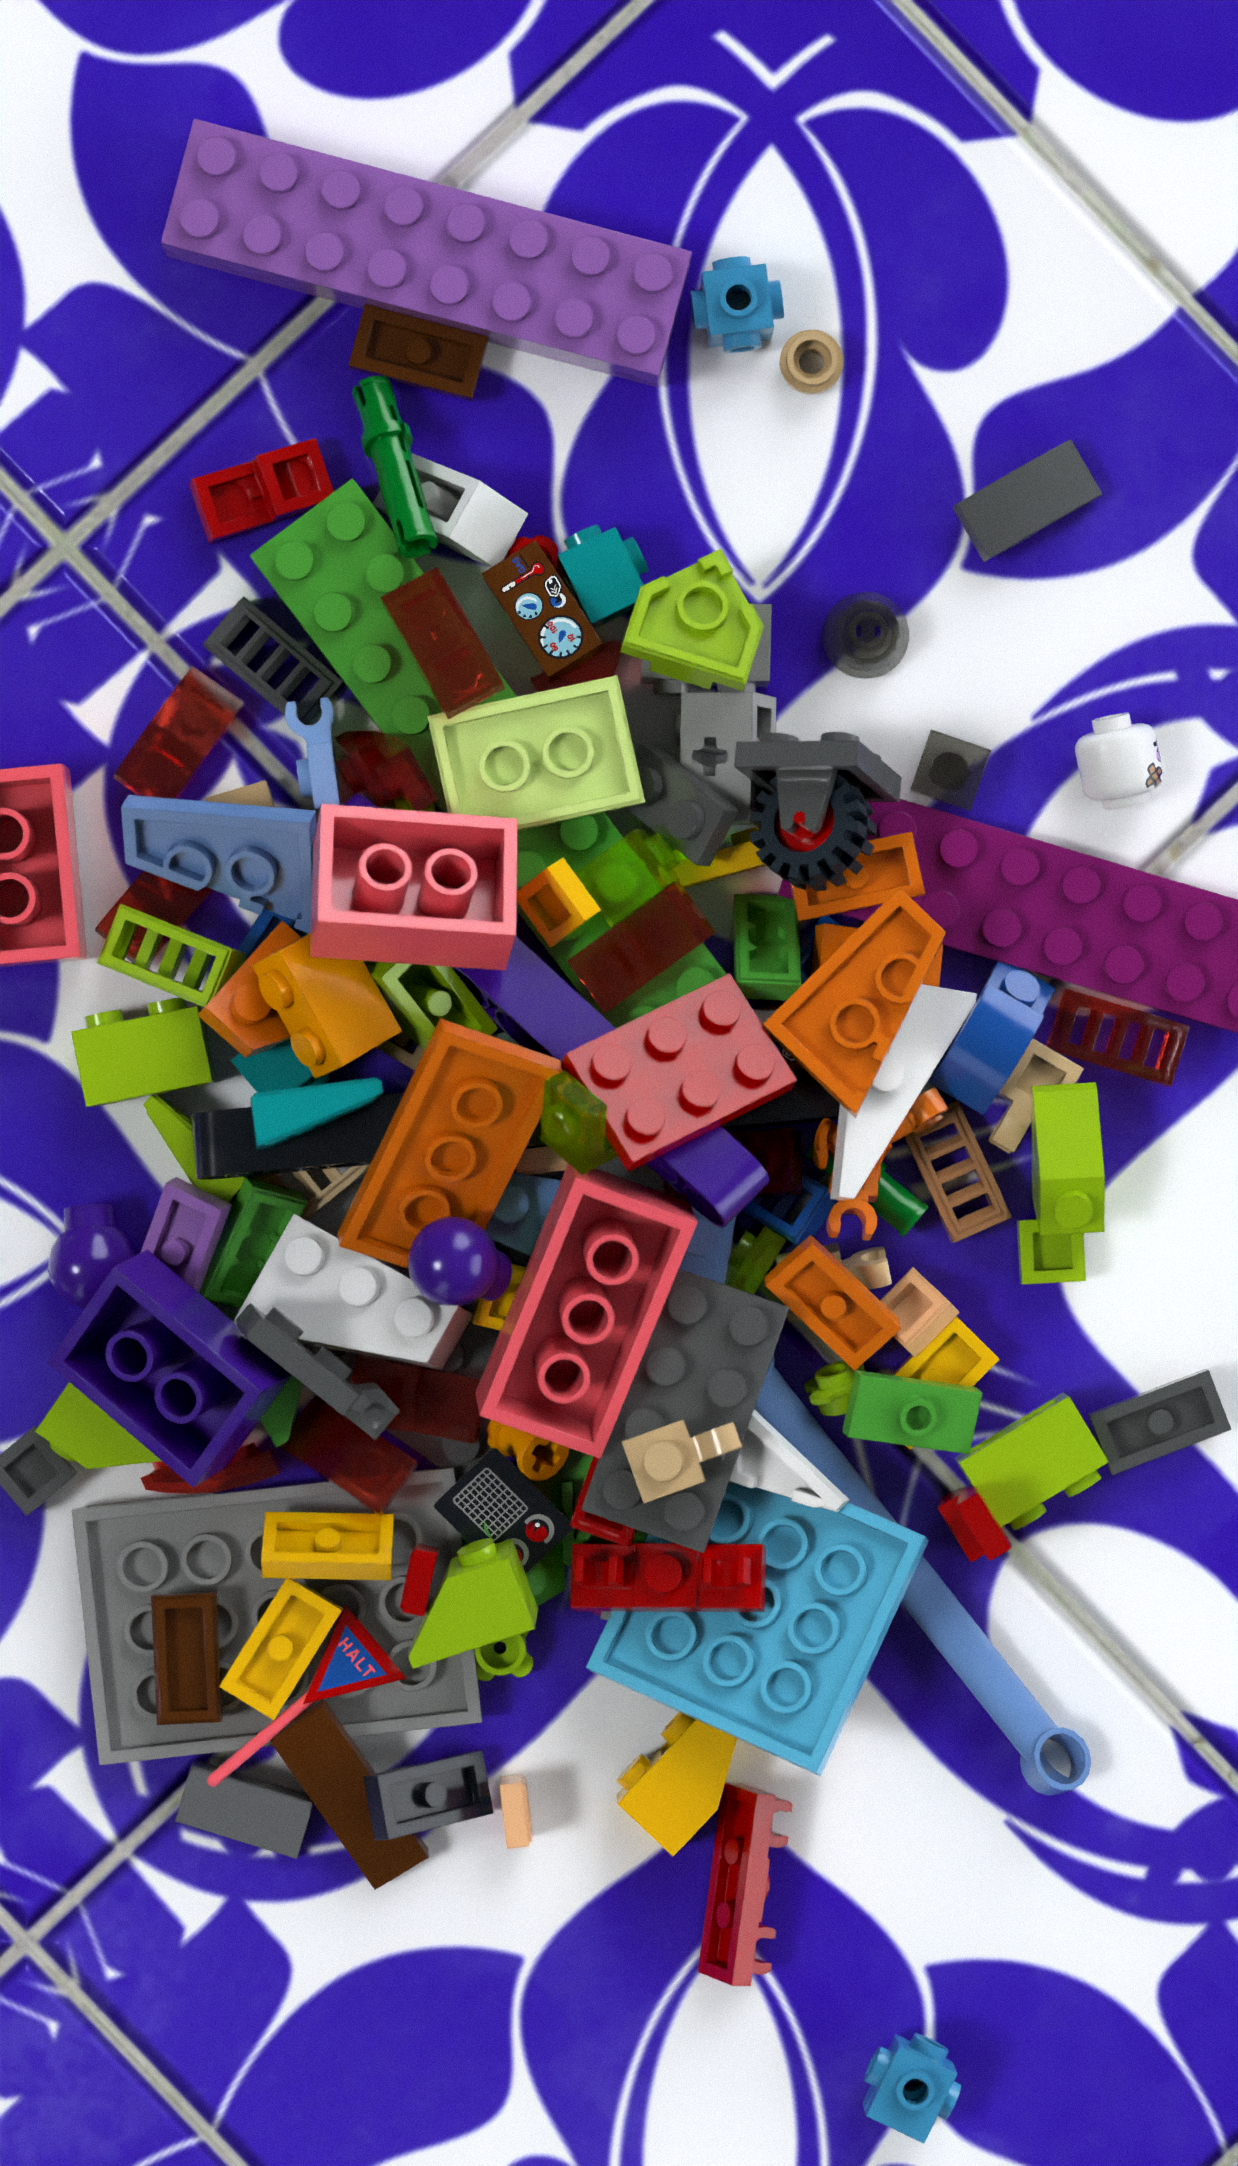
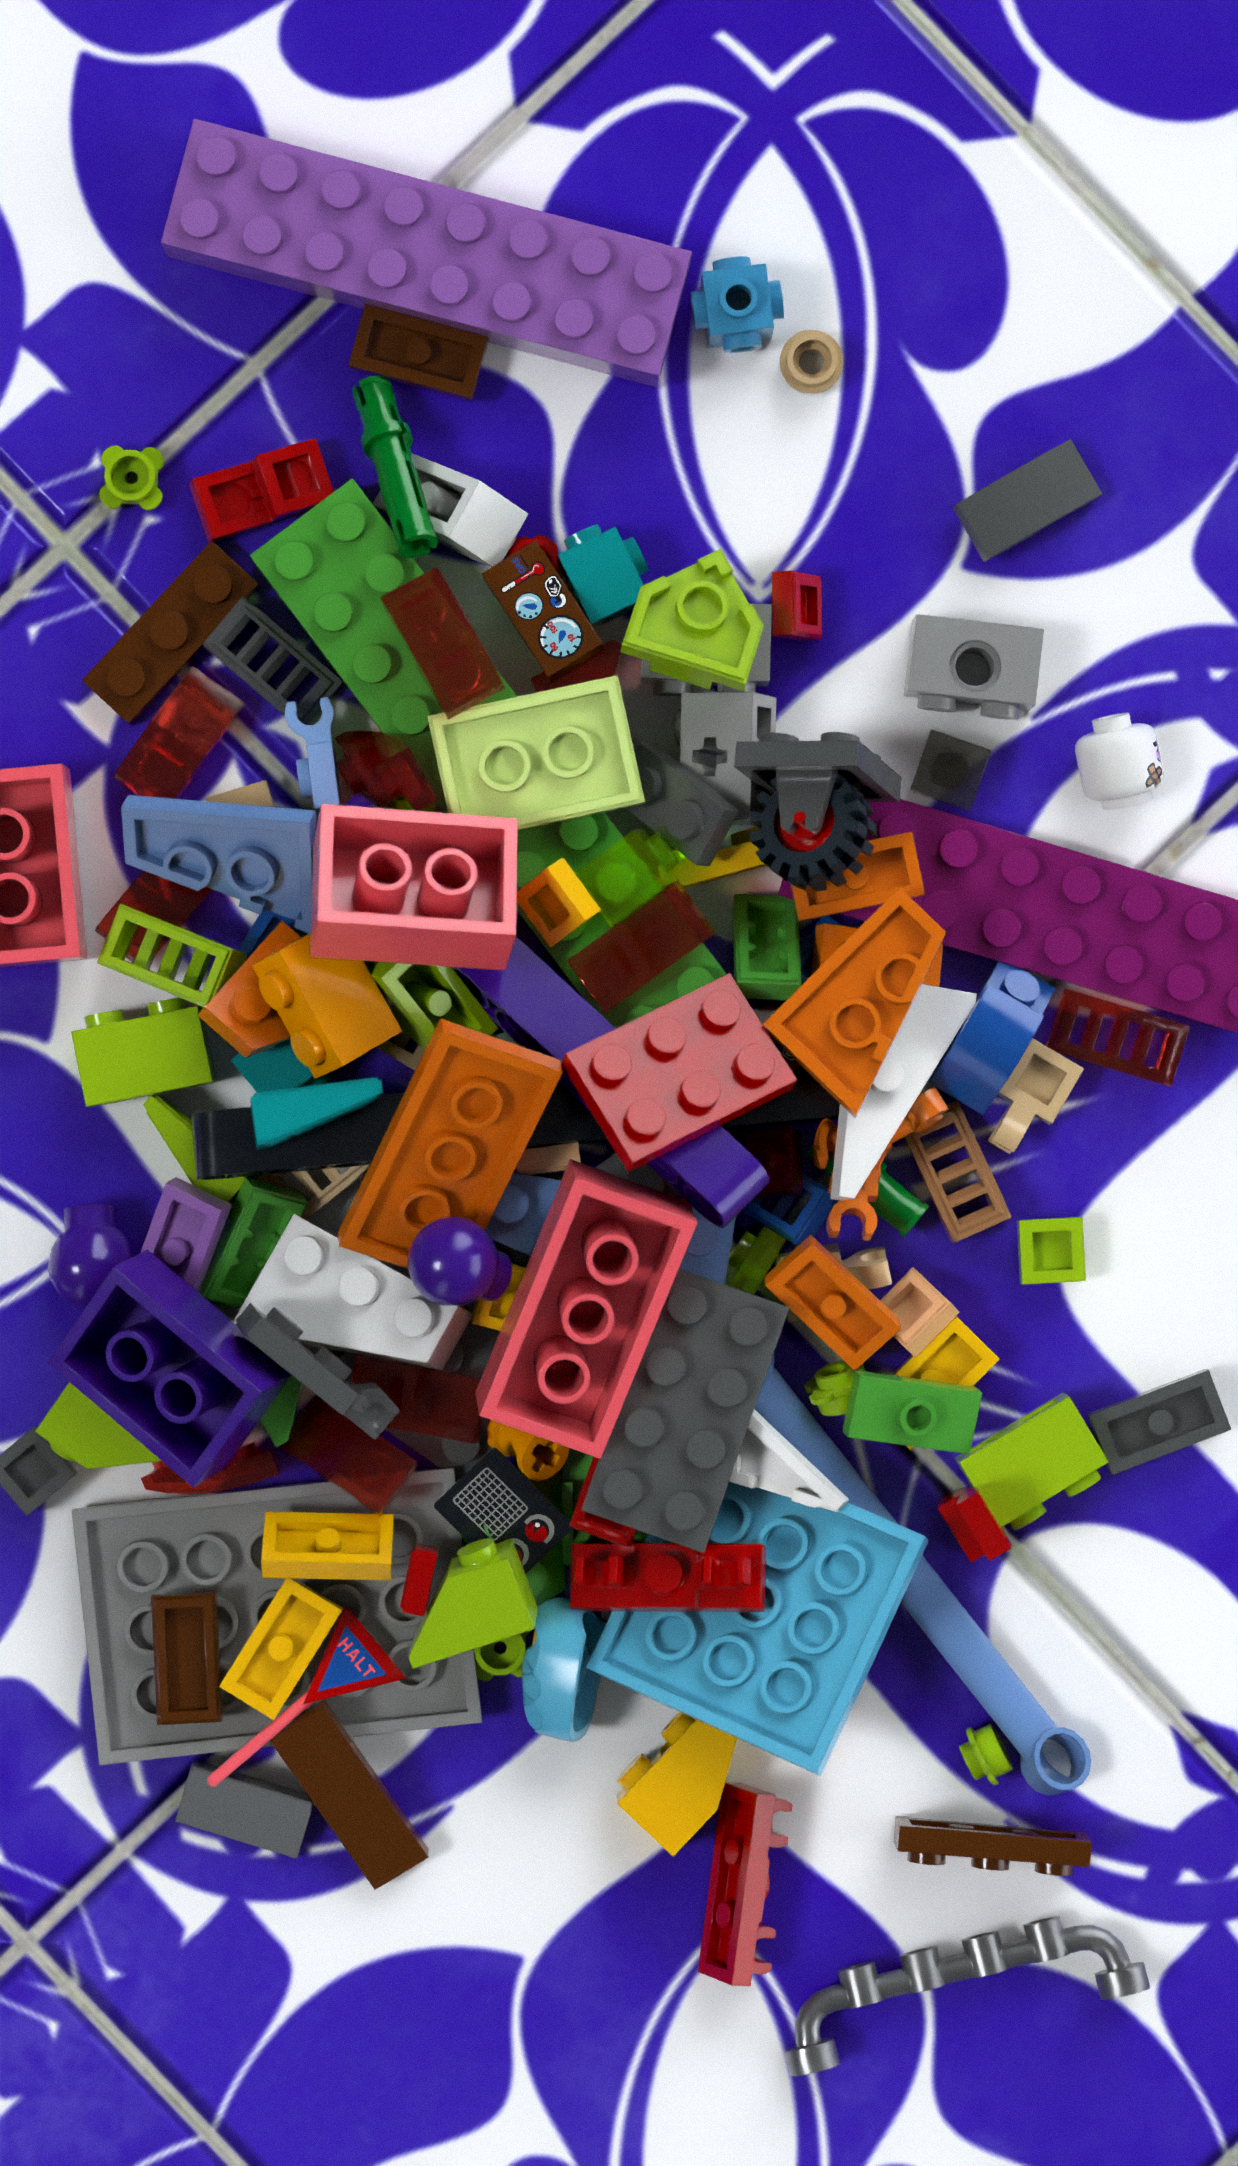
(118, 465): none -> lime plate
(169, 633): none -> reddish brown plate
(428, 1795): black plate -> none
(515, 1811): light nougat tile -> none
(555, 1679): none -> medium azure piece
(575, 1123): clear neon green bracket -> none
(670, 1460): tan plate -> none
(796, 605): none -> red tile
(867, 655): clear smoke cone -> none
(915, 2107): dark azure brick -> none
(981, 1957): none -> flat silver bar
(985, 1754): none -> lime plate
(992, 1845): none -> reddish brown plate
(1009, 650): none -> light grey brick
(1067, 1159): lime slope -> none

